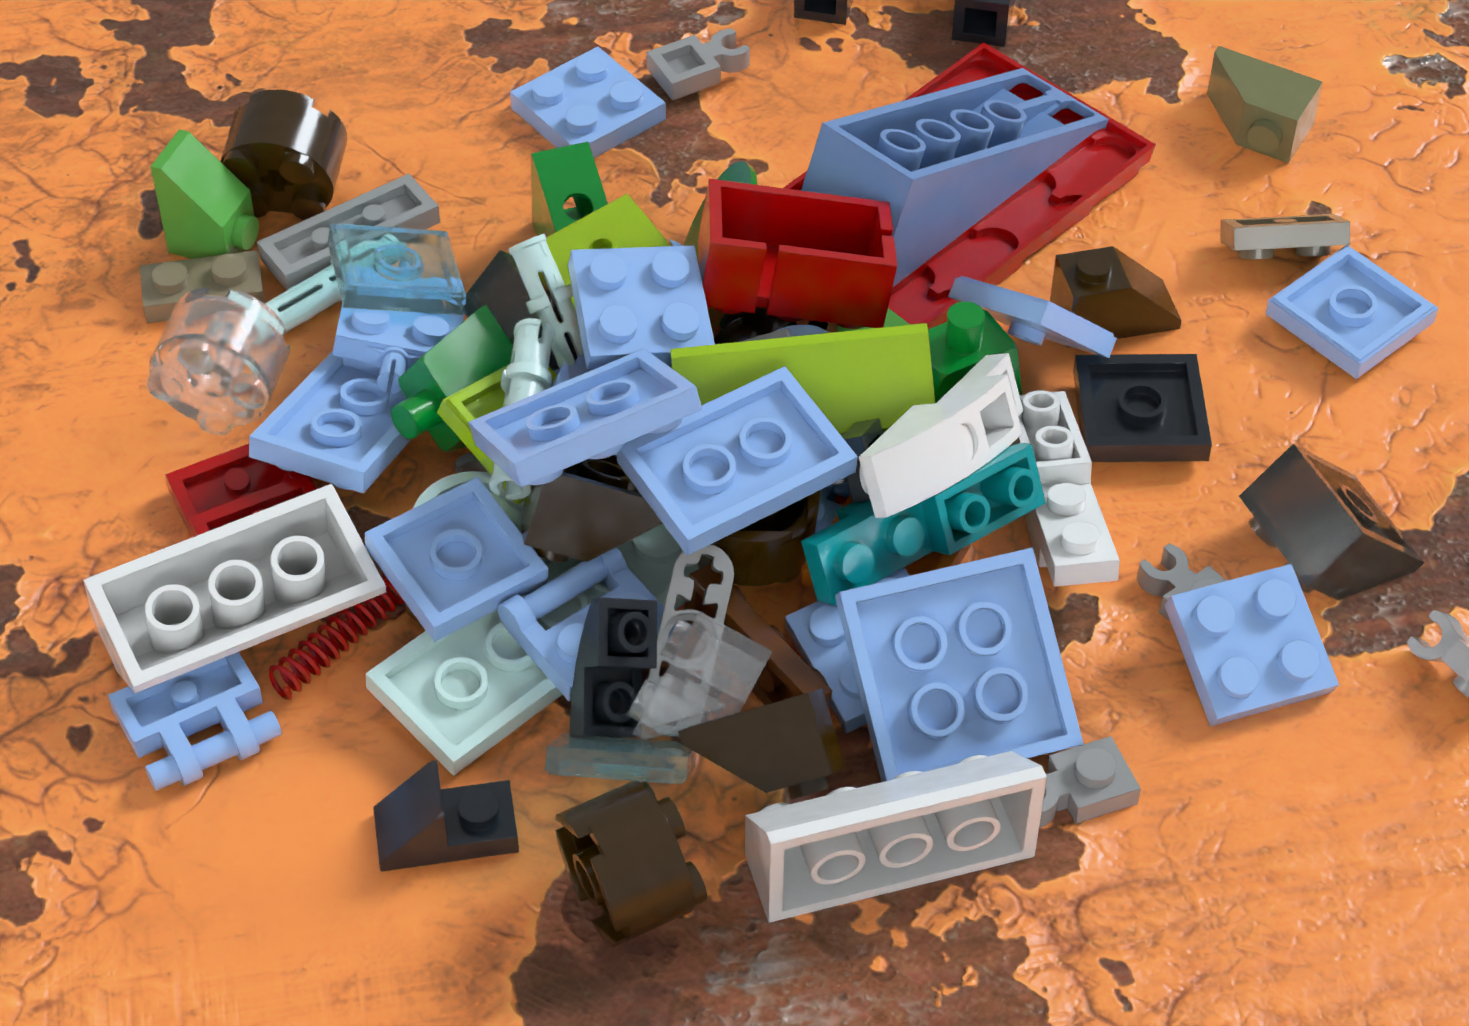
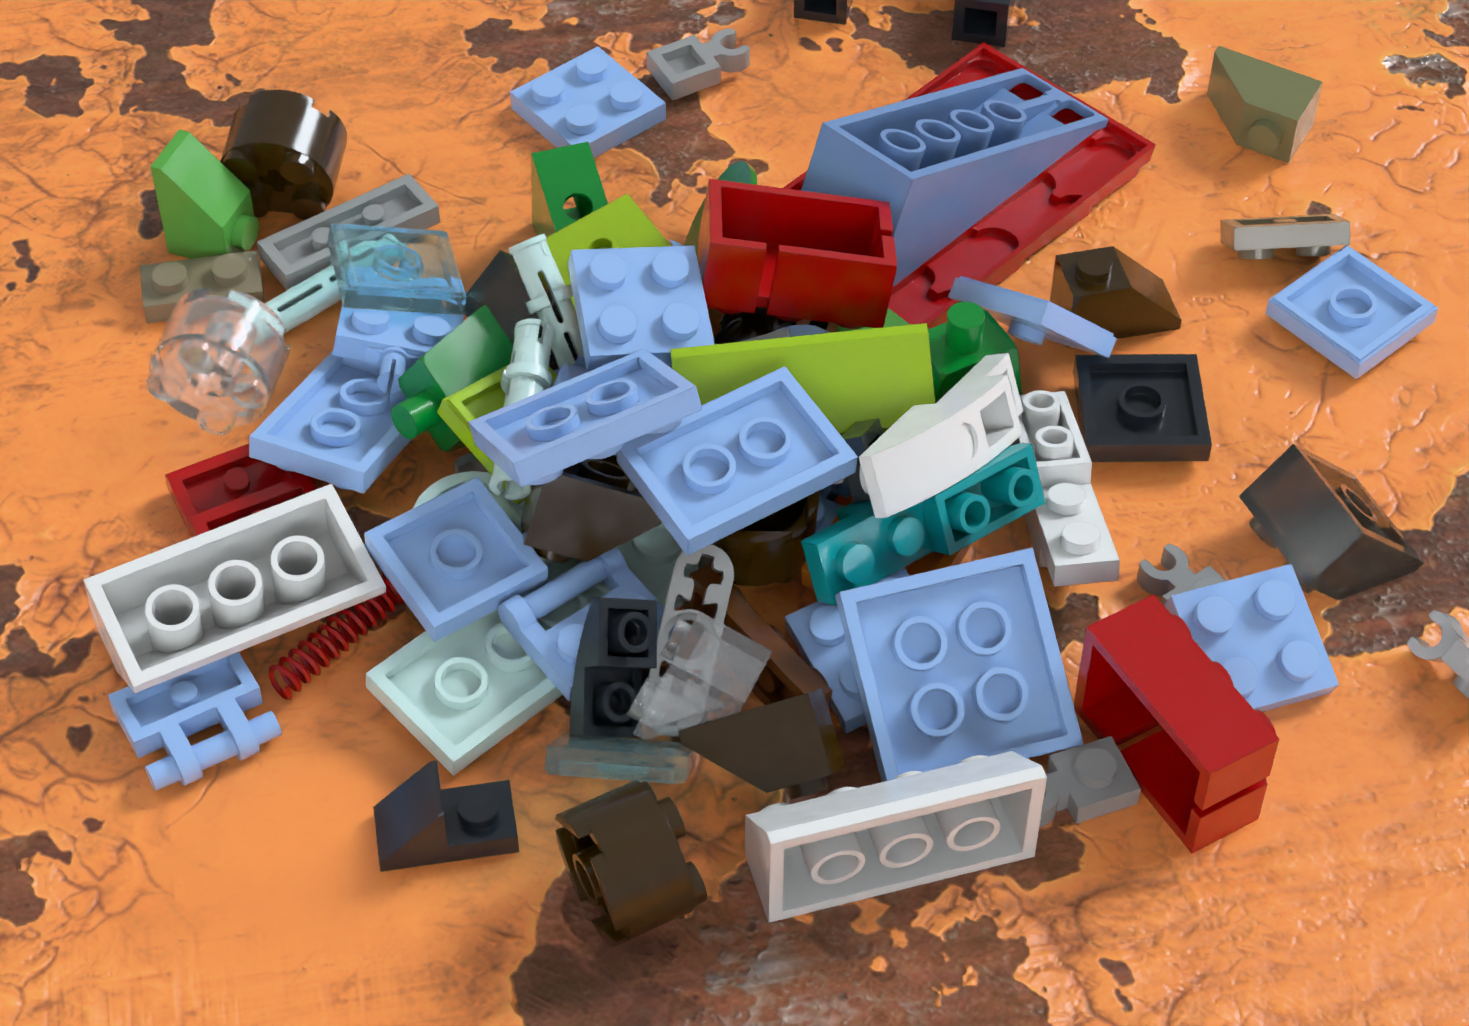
(1213, 749): none -> red piece

